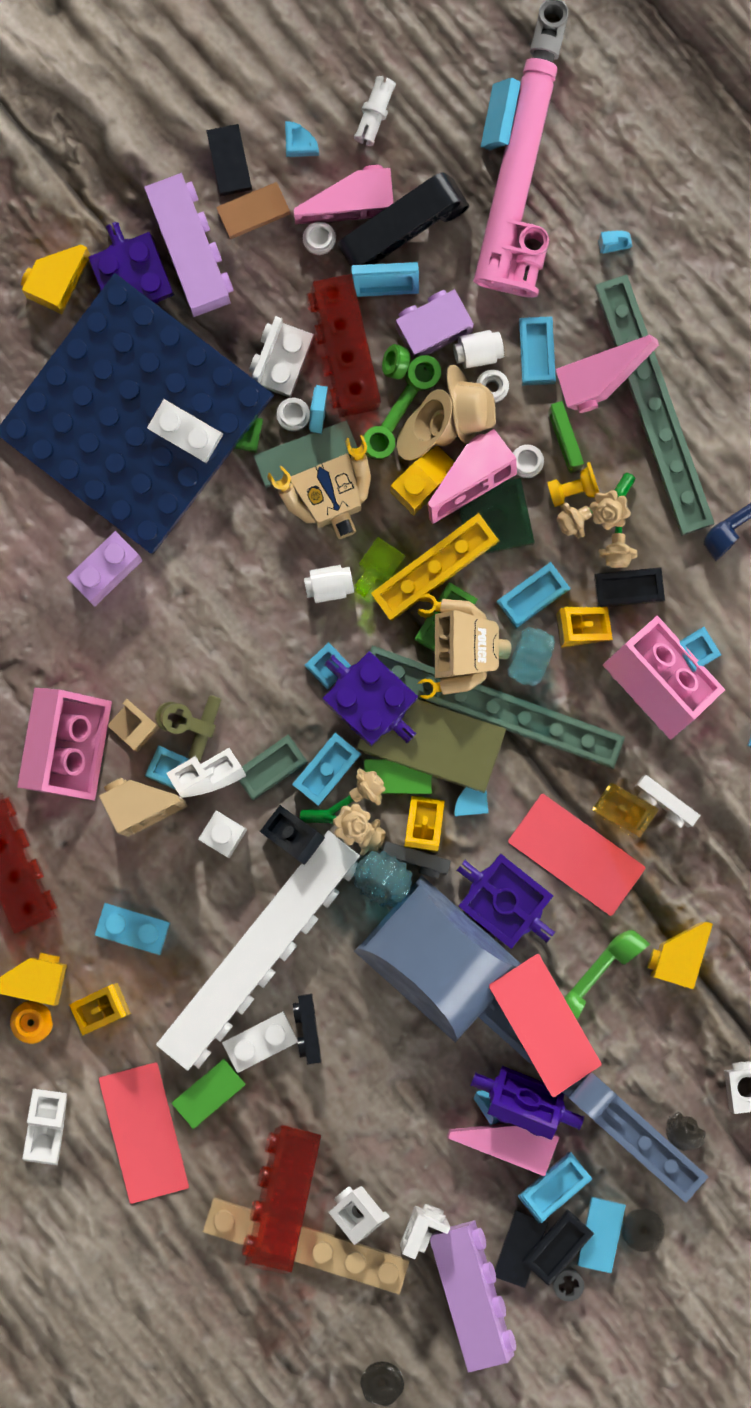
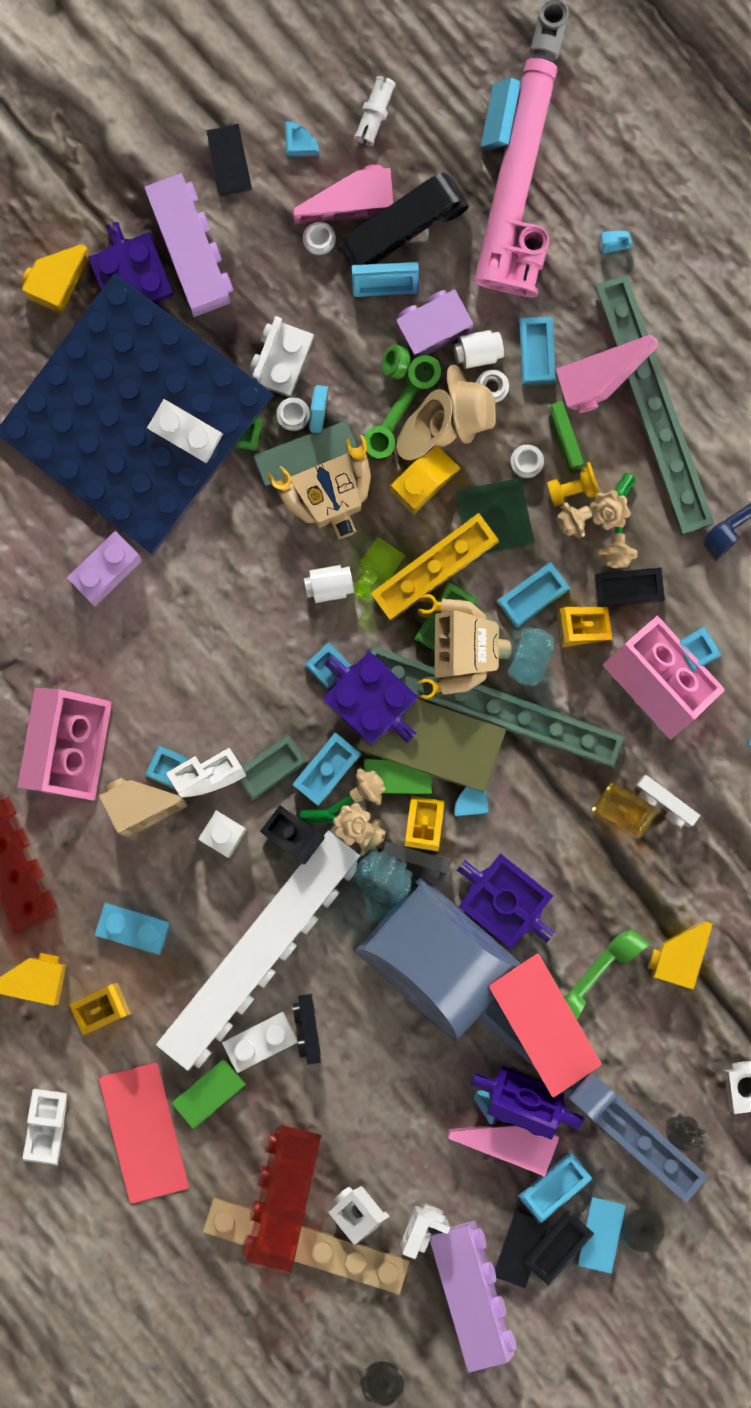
(42, 1022): light orange plate -> none
(133, 726): tan panel -> none
(203, 728): olive piece -> none
(253, 210): medium nougat tile -> none
(345, 346): clear red brick -> none
(477, 470): bright pink slope -> none
(576, 854): coral sticker -> none
(577, 1289): dark grey bush -> none

